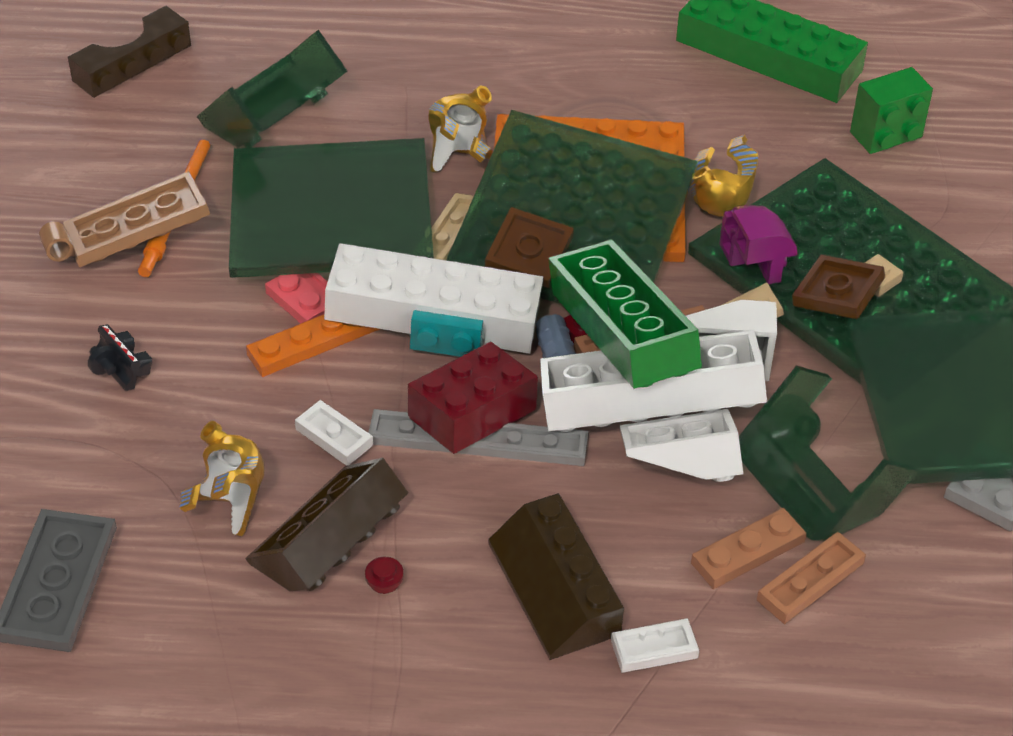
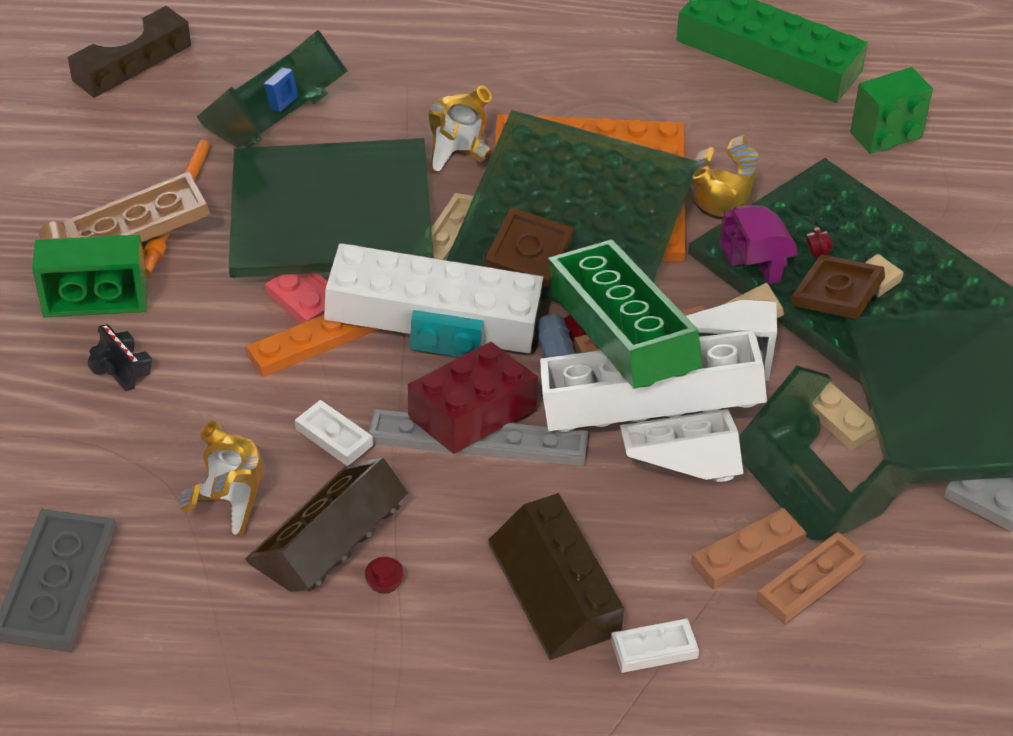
(90, 275): none -> green brick
(281, 89): none -> blue plate
(818, 242): none -> dark red plate
(843, 417): none -> tan plate

